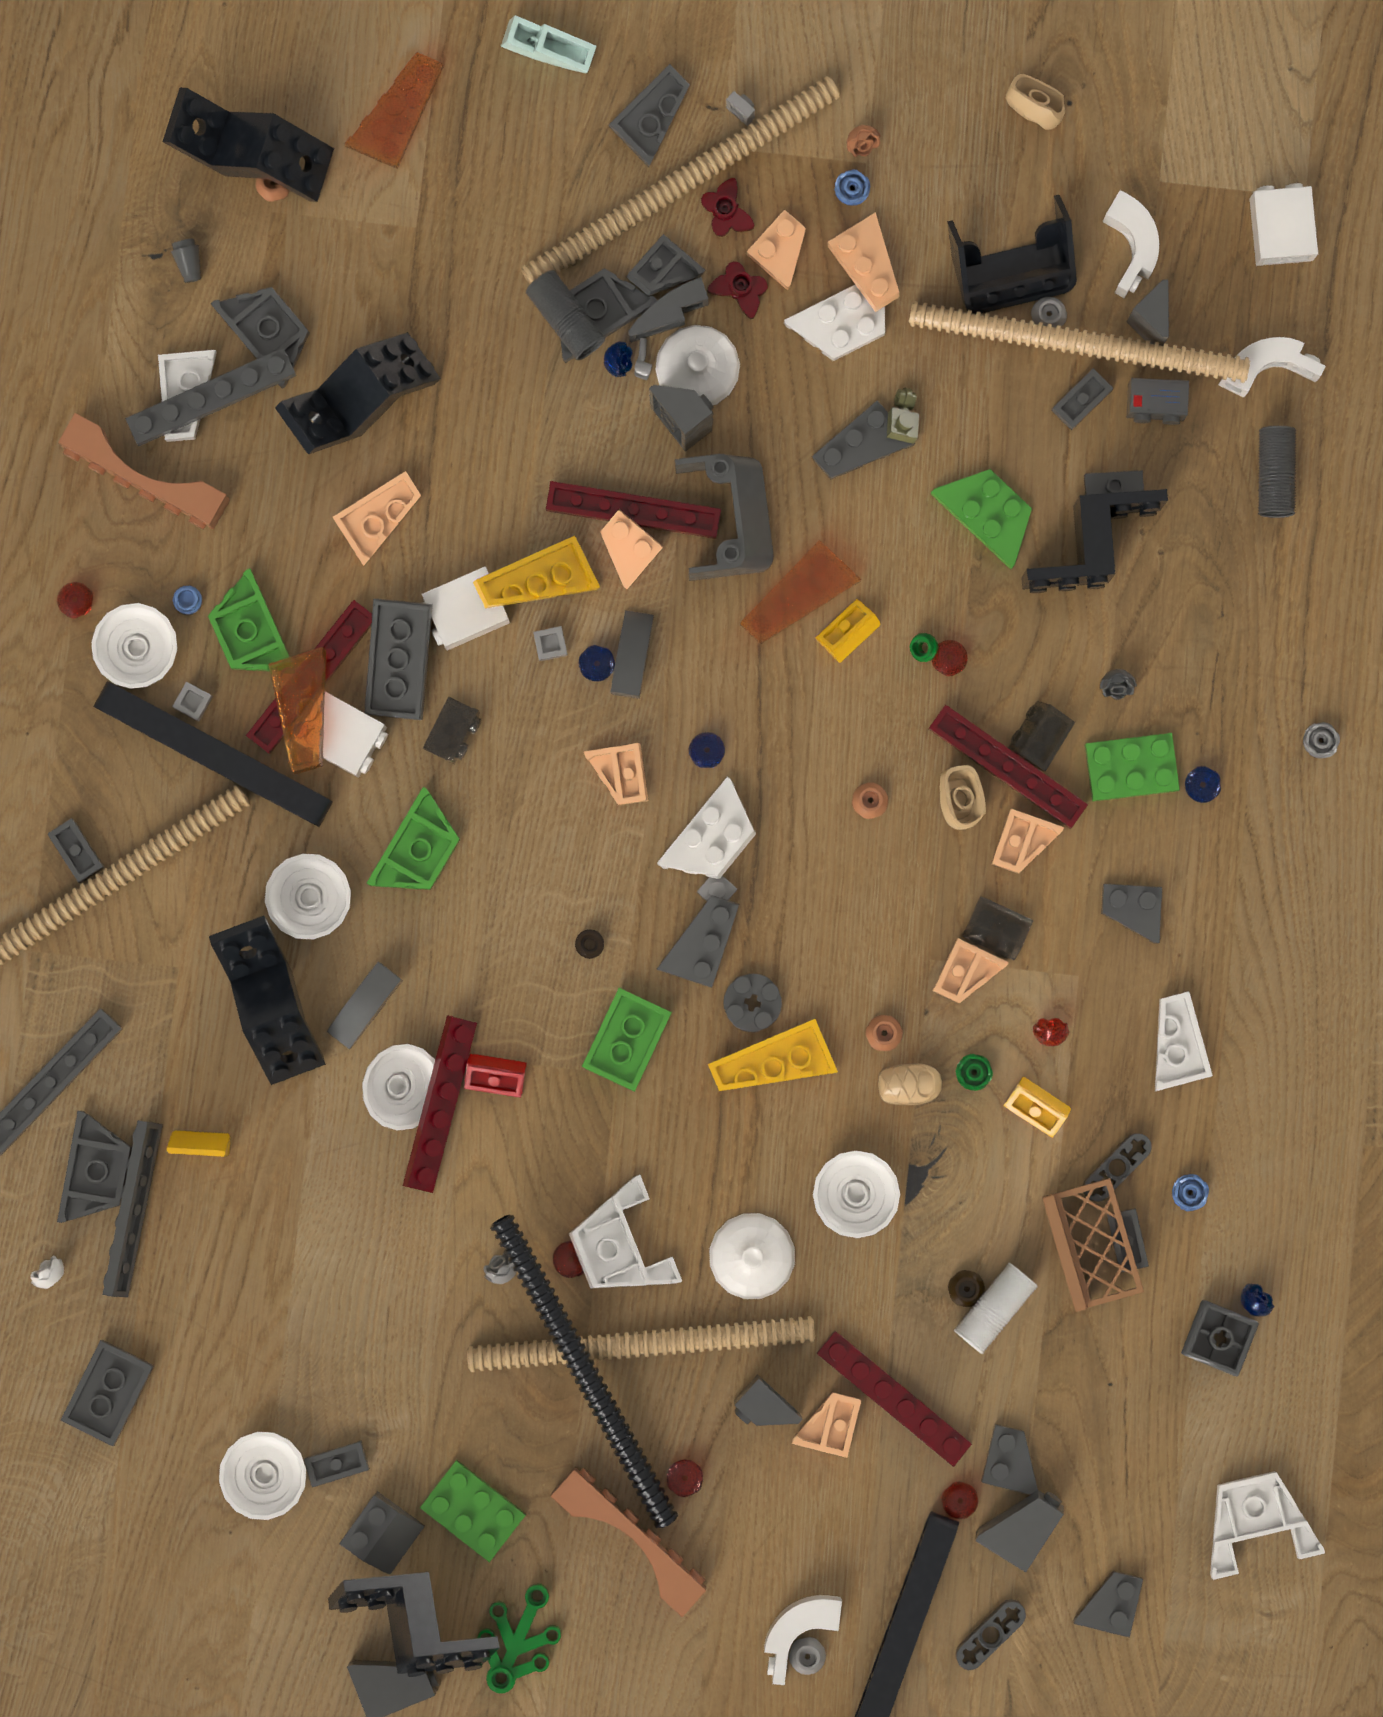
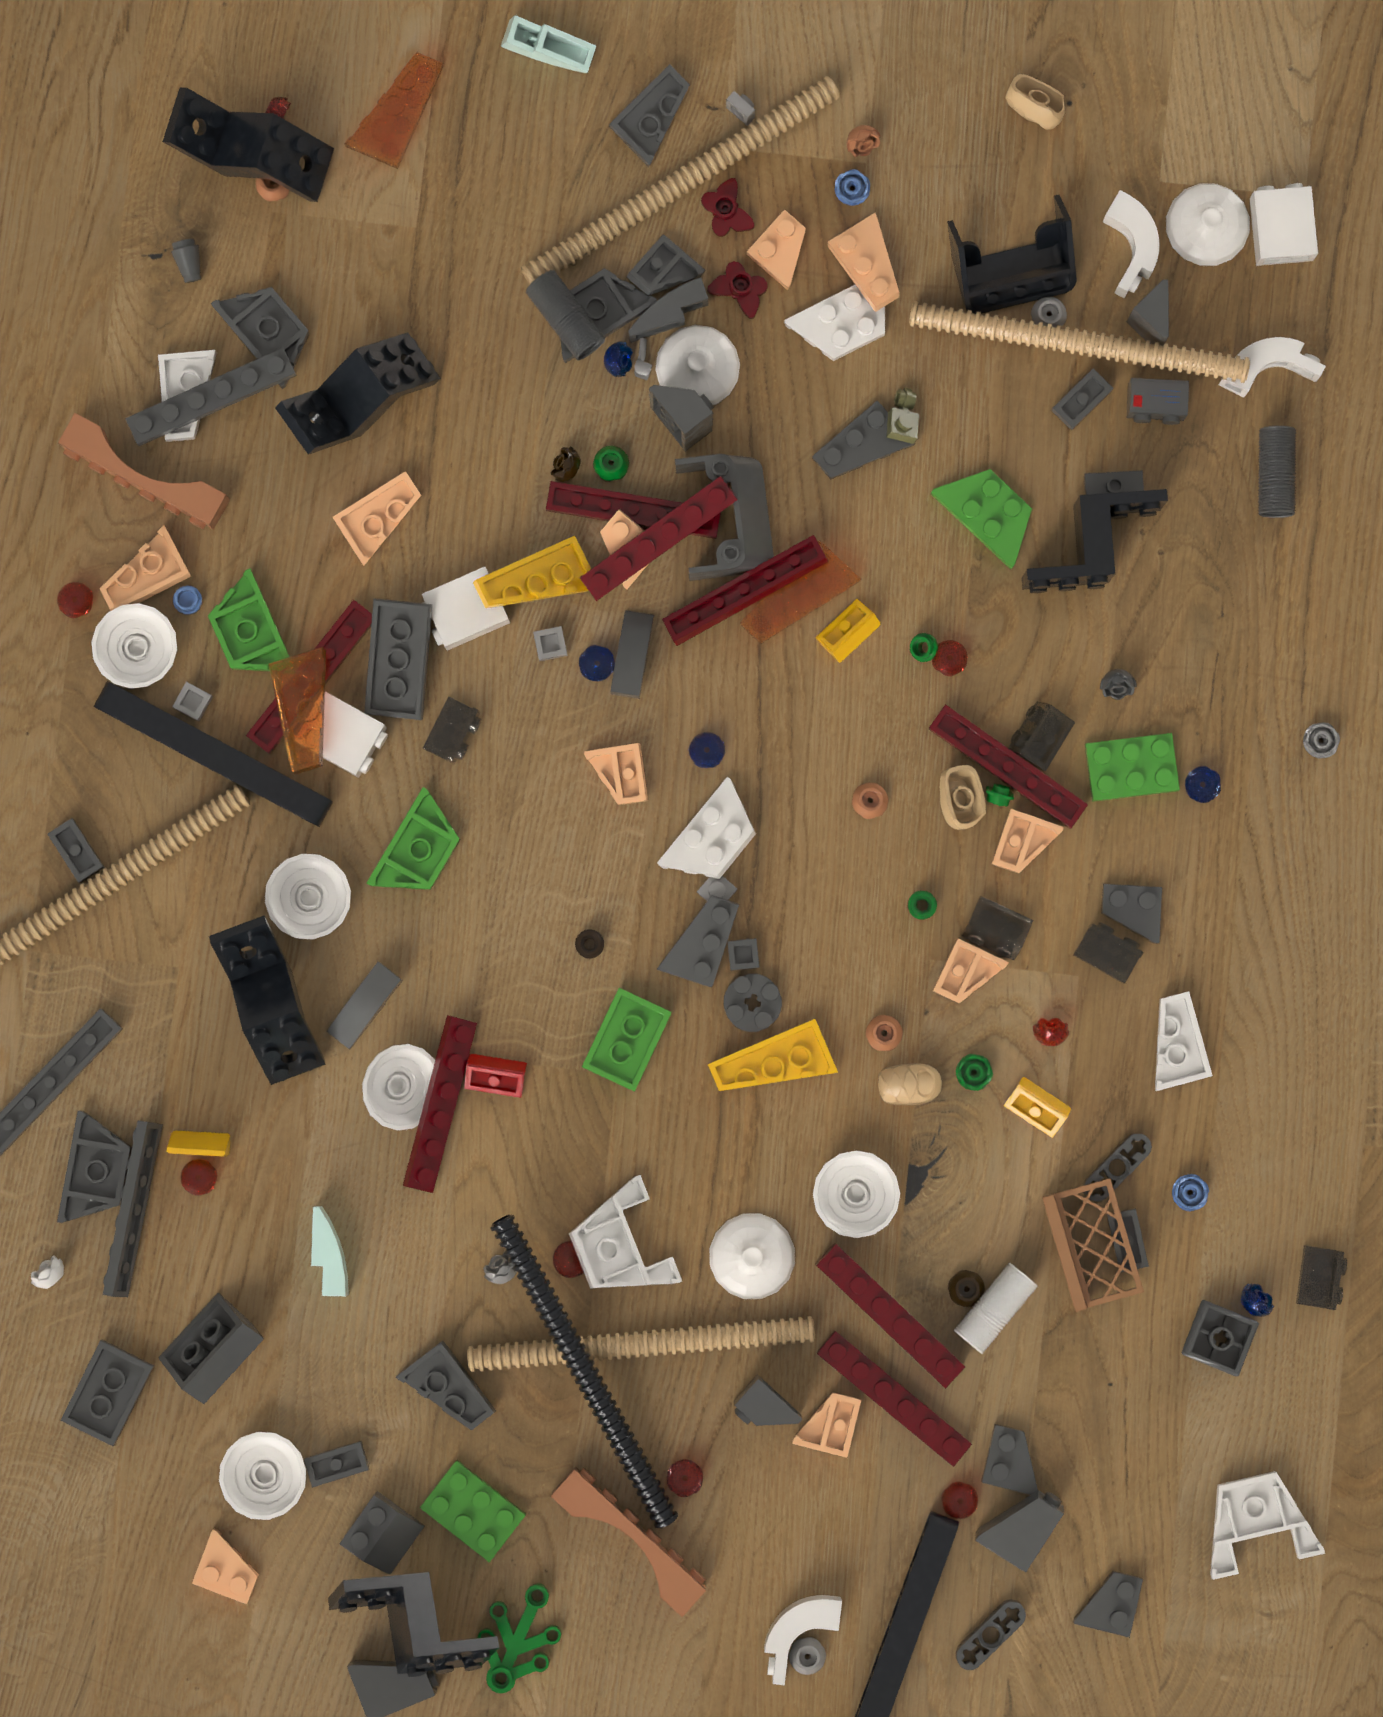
(147, 574): none -> light nougat wing
(207, 1173): none -> clear red plate
(210, 1348): none -> dark grey slope
(225, 1570): none -> light nougat wing
(278, 106): none -> clear red plate
(329, 1254): none -> light aqua slope
(447, 1383): none -> dark grey wing
(566, 464): none -> dark brown plate
(611, 472): none -> green plate
(658, 538): none -> dark red plate
(743, 954): none -> dark grey plate
(745, 590): none -> dark red plate
(890, 1315): none -> dark red arch
(931, 902): none -> green plate
(999, 794): none -> green plate
(1108, 952): none -> clear smoke bracket
(1207, 224): none -> white hat
(1321, 1277): none -> clear smoke bracket

